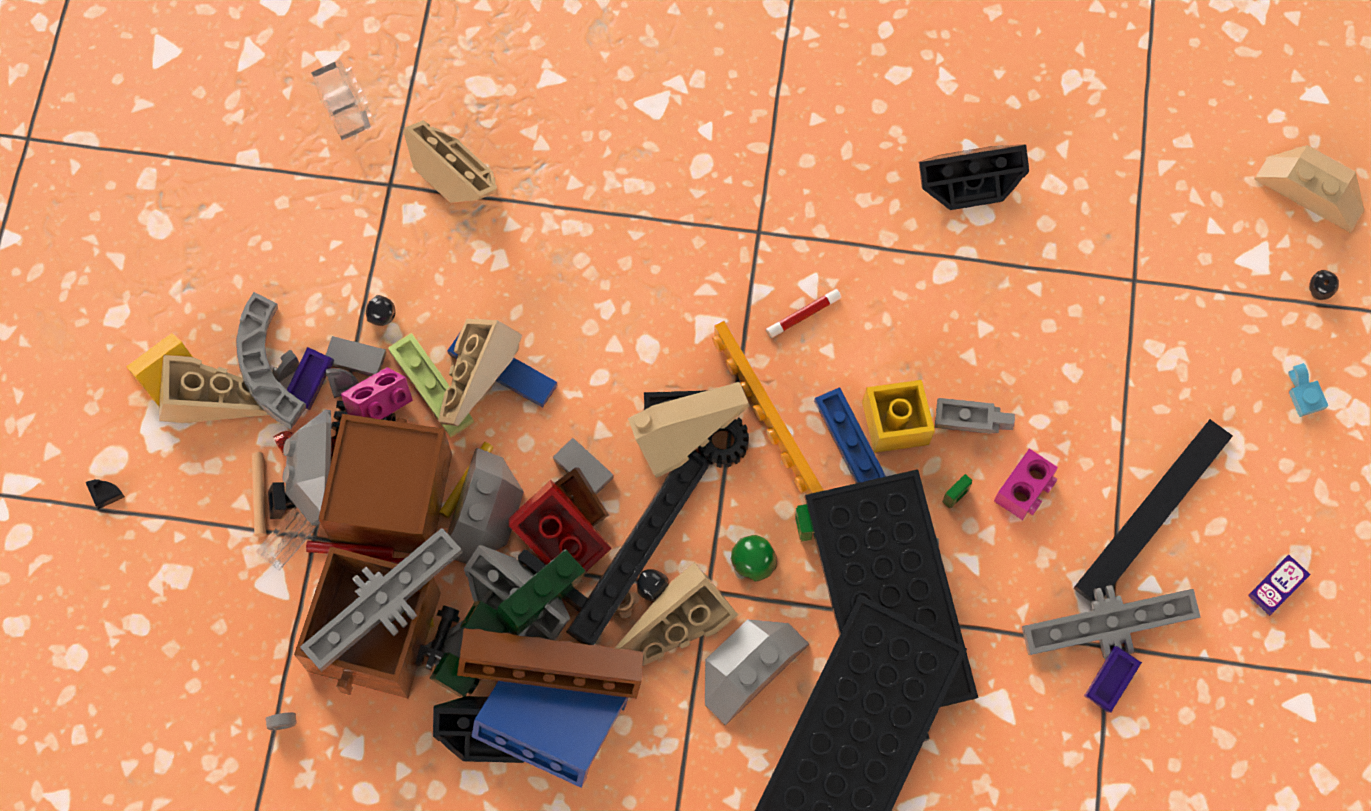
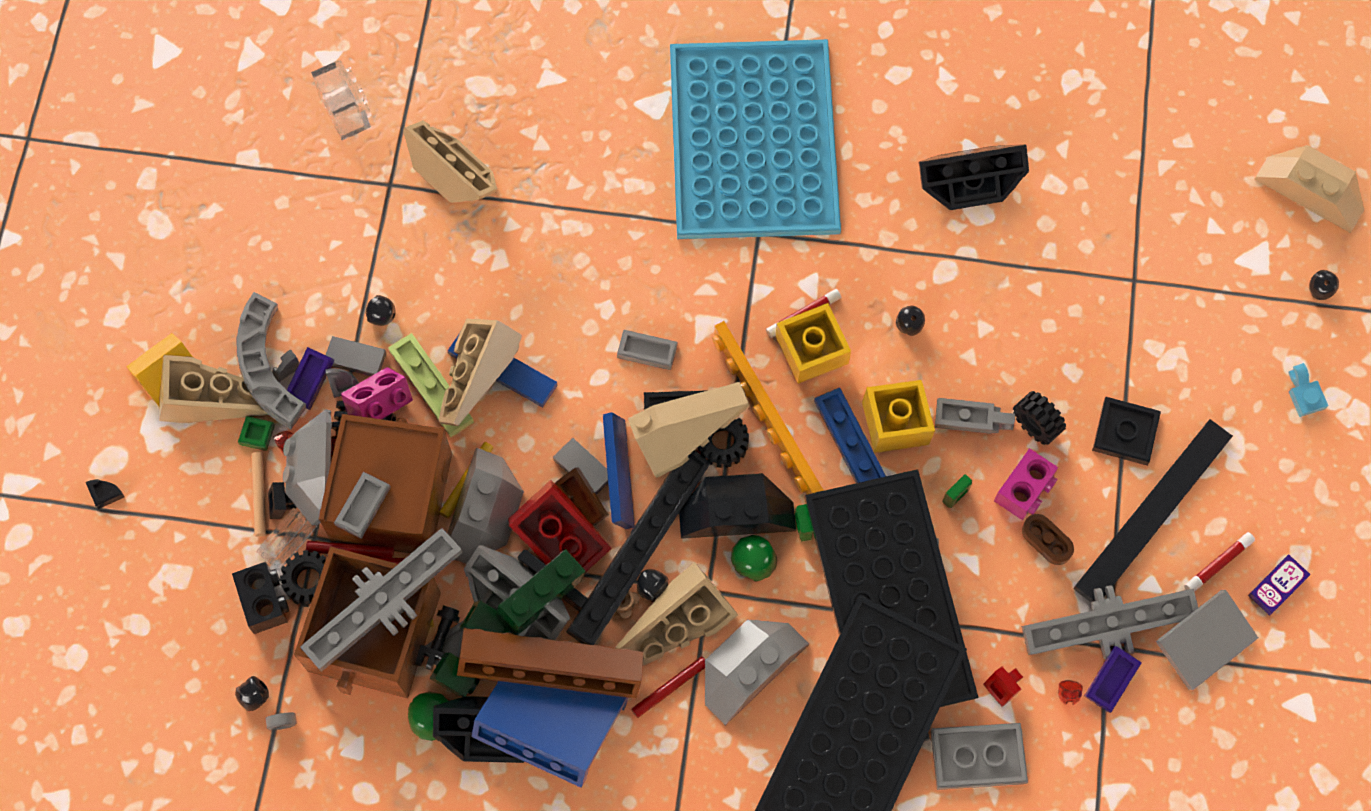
(252, 693): none -> black piece
(255, 599): none -> black brick
(256, 433): none -> green tile
(292, 571): none -> black tyre
(362, 505): none -> light grey tile
(421, 713): none -> green hair
(618, 471): none -> blue tile
(647, 349): none -> light grey tile
(669, 687): none -> red bar
(736, 507): none -> black wedge
(754, 139): none -> medium azure tile
(813, 343): none -> yellow brick
(906, 324): none -> black piece
(978, 756): none -> light grey tile
(1003, 685): none -> red tile
(1039, 417): none -> black tyre
(1049, 538): none -> reddish brown plate
(1070, 691): none -> clear red hinge
(1126, 431): none -> black tile
(1207, 639): none -> light grey tile
(1220, 562): none -> red bar

